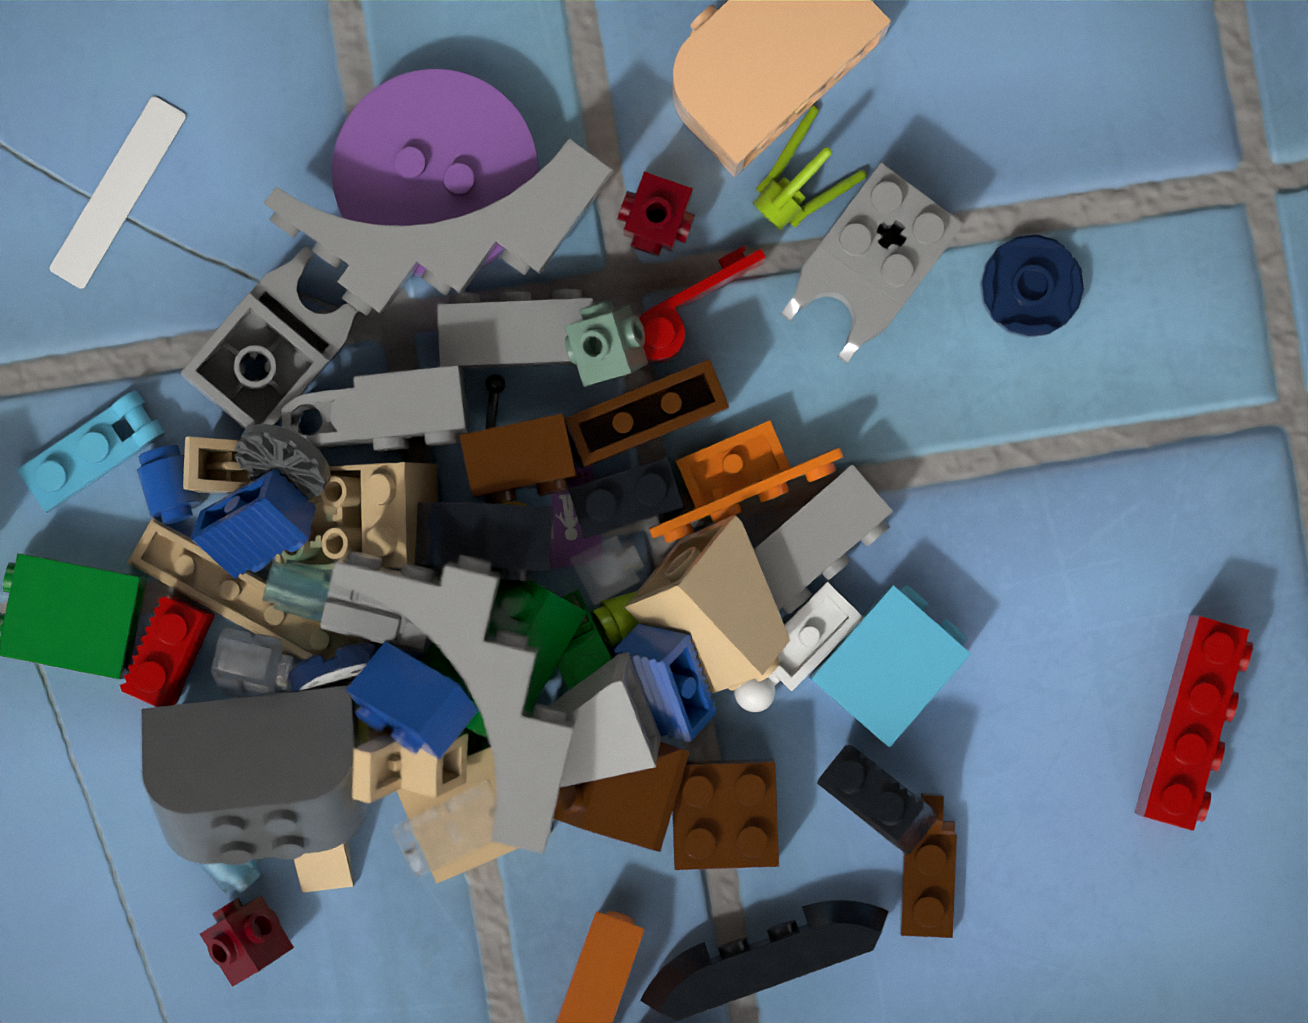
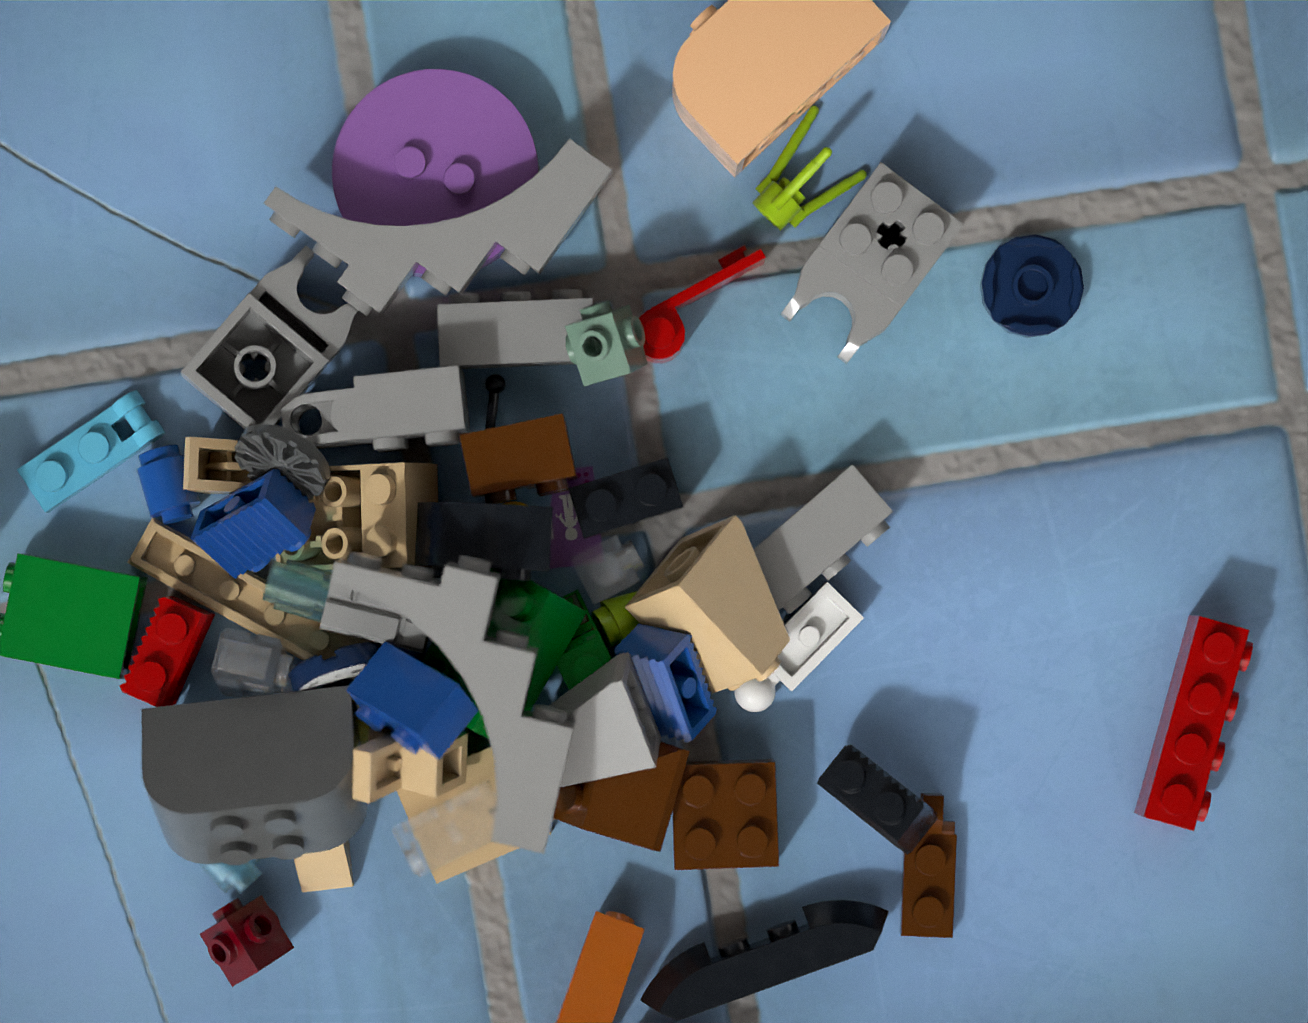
(117, 192): white sticker -> none
(647, 413): reddish brown brick -> none
(657, 195): dark red brick -> none
(735, 471): orange bracket -> none
(892, 663): medium azure brick -> none

